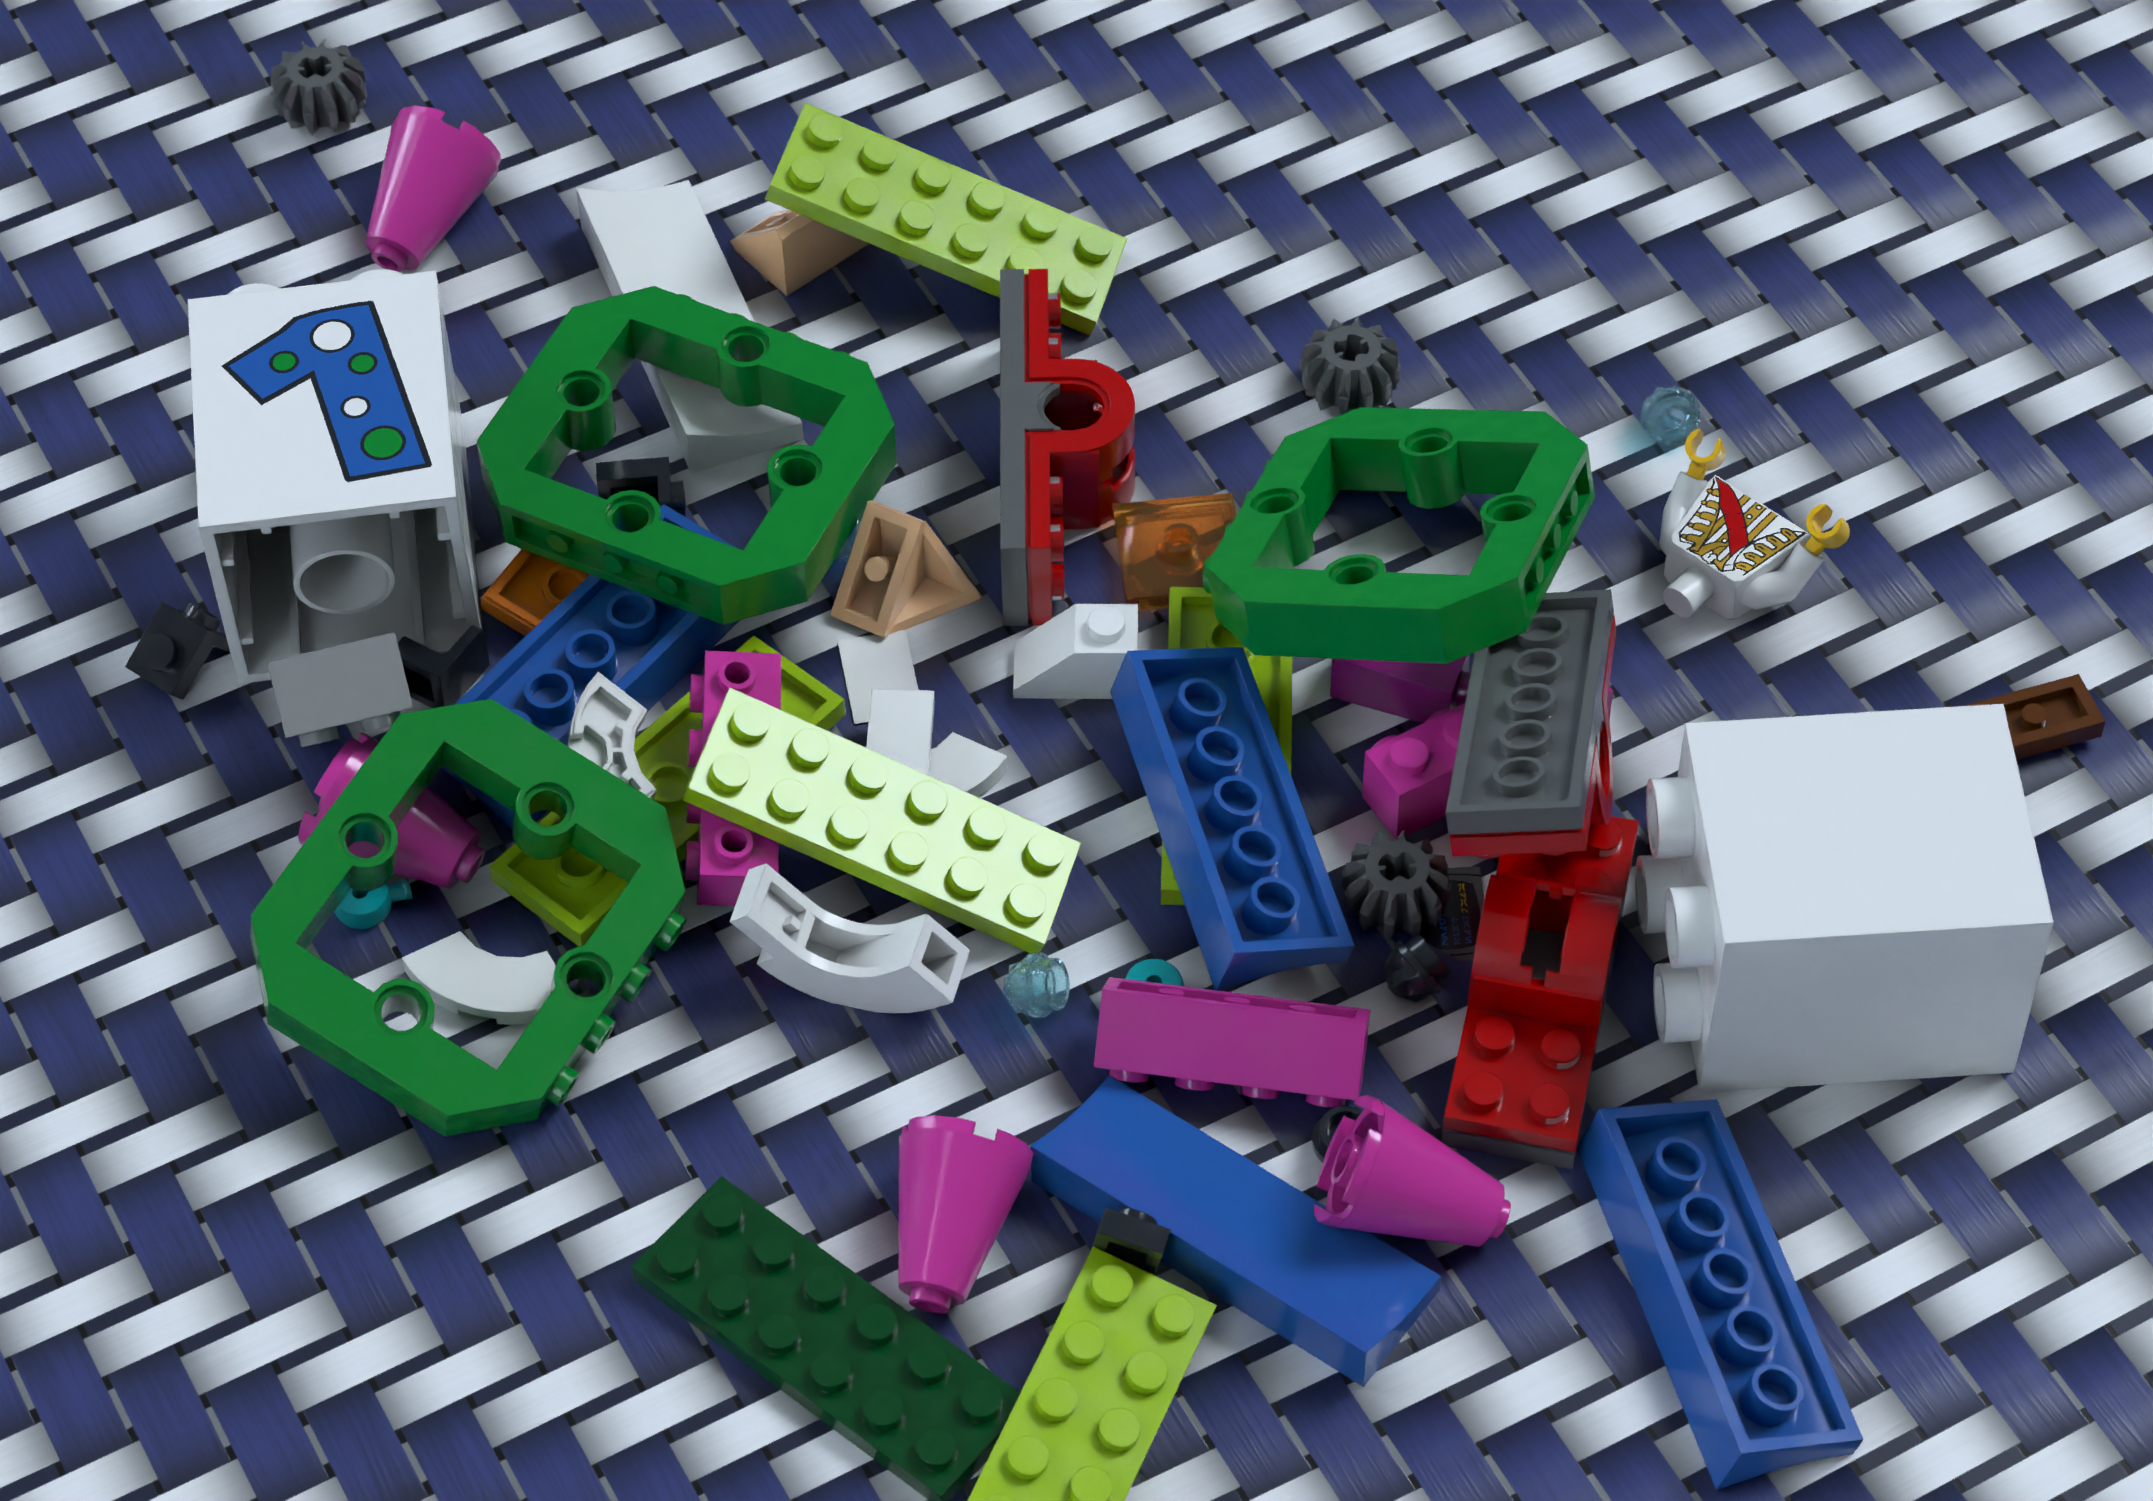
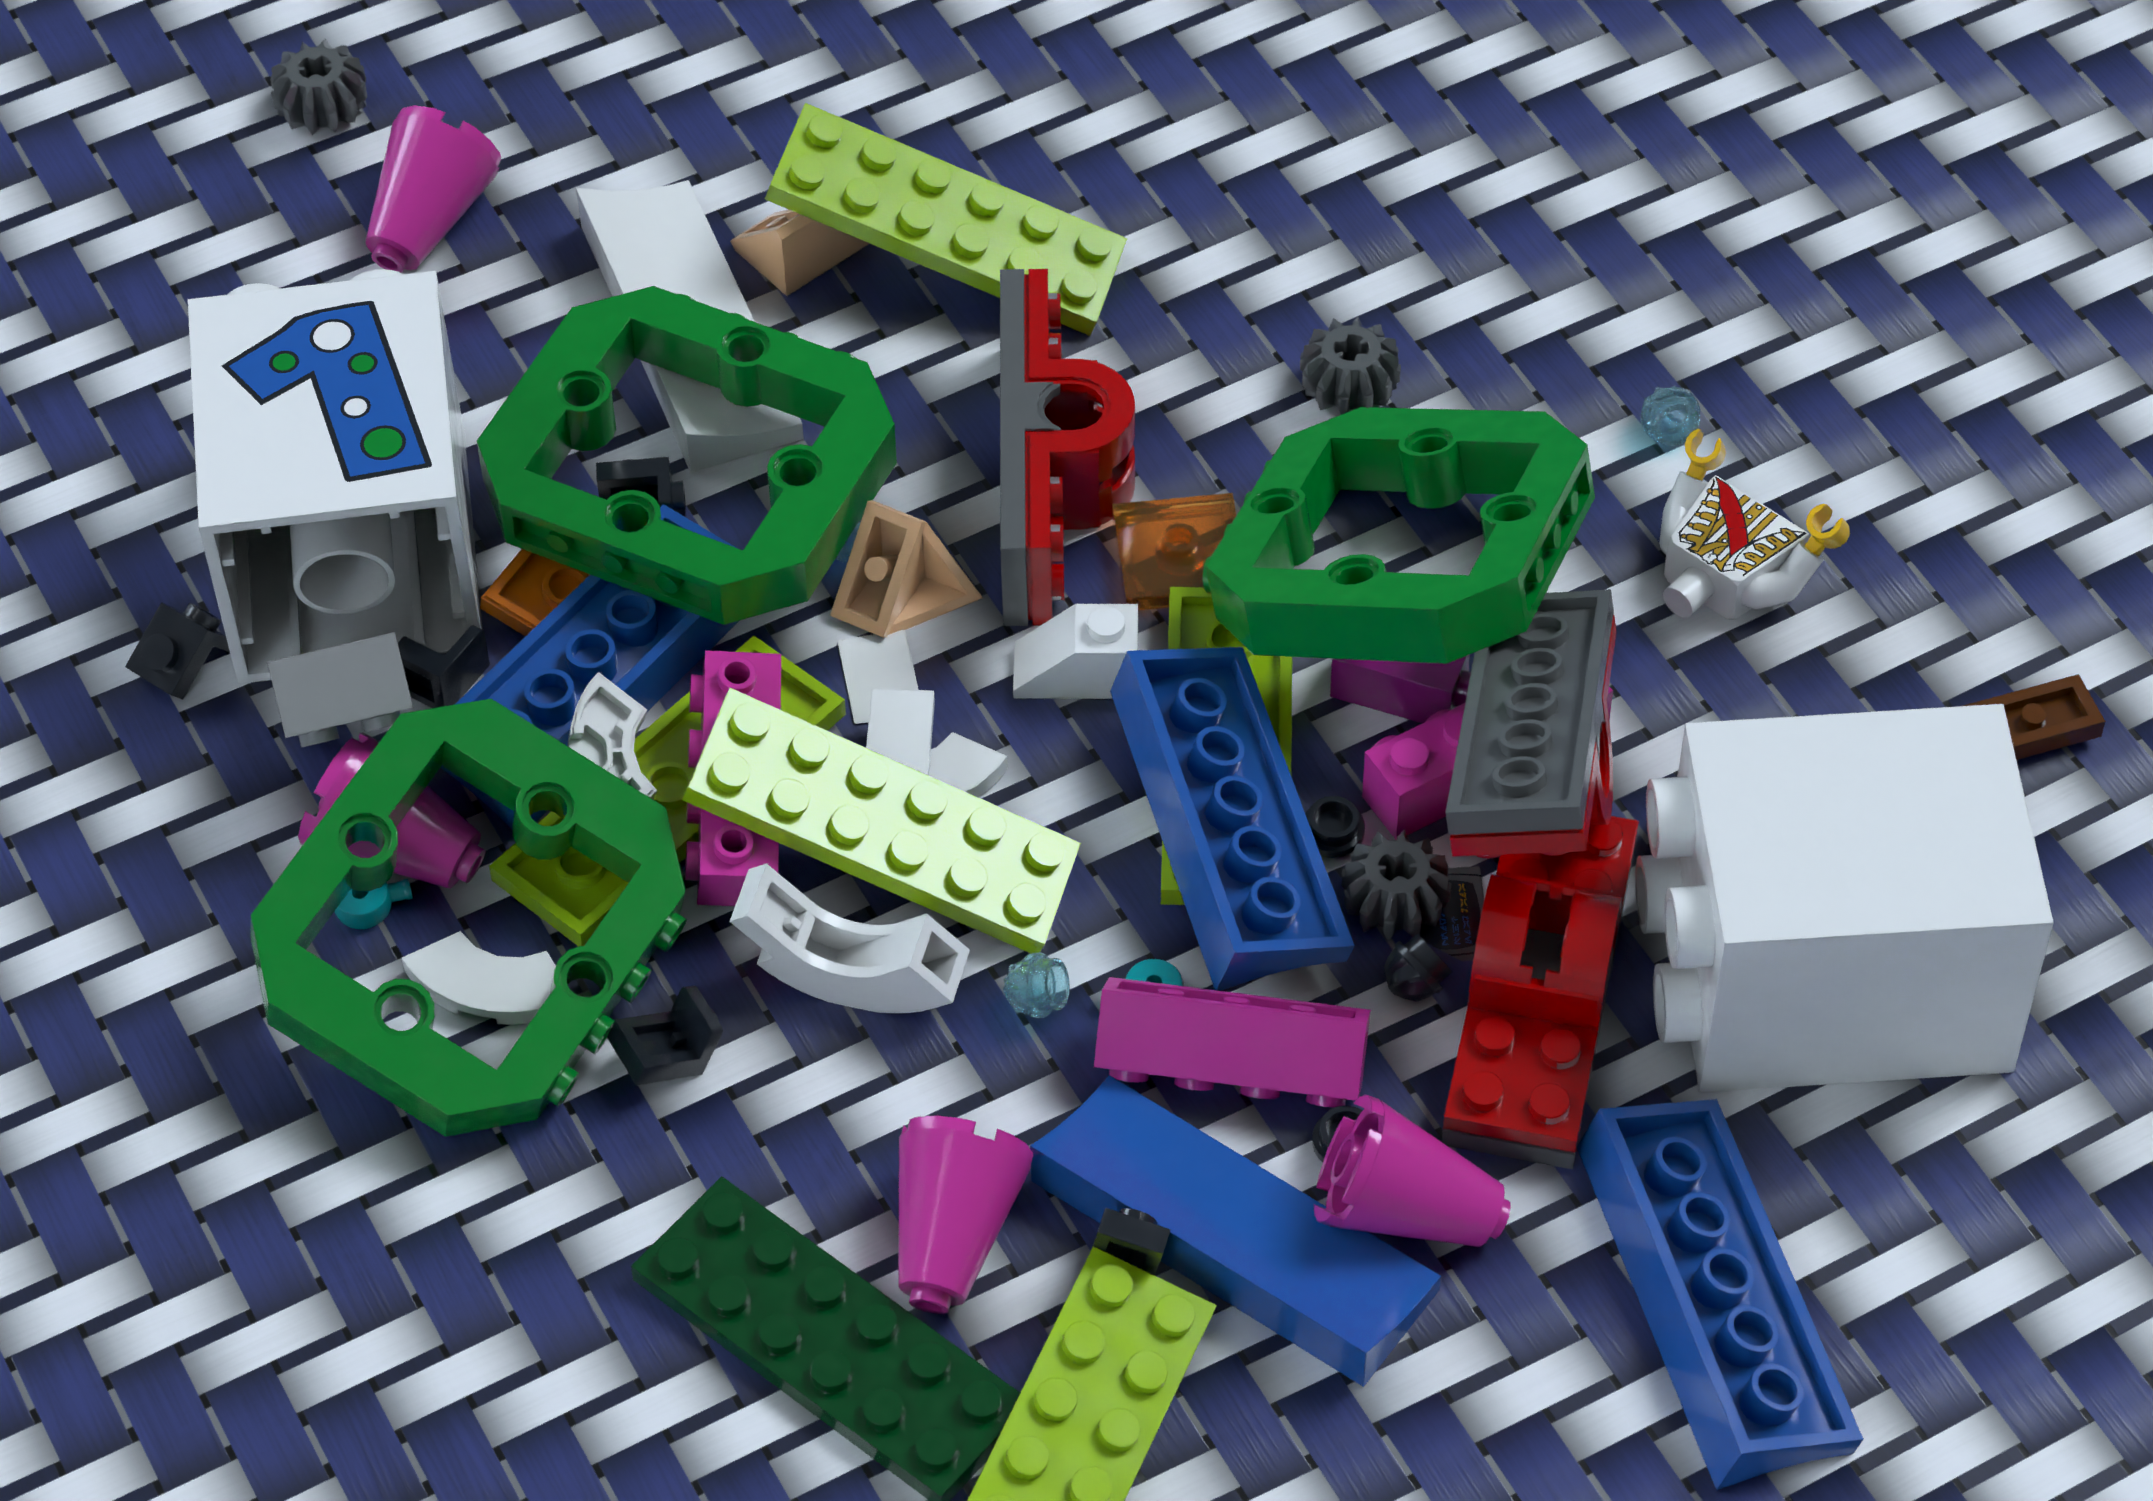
(669, 1042): none -> black bracket
(1336, 826): none -> black plate

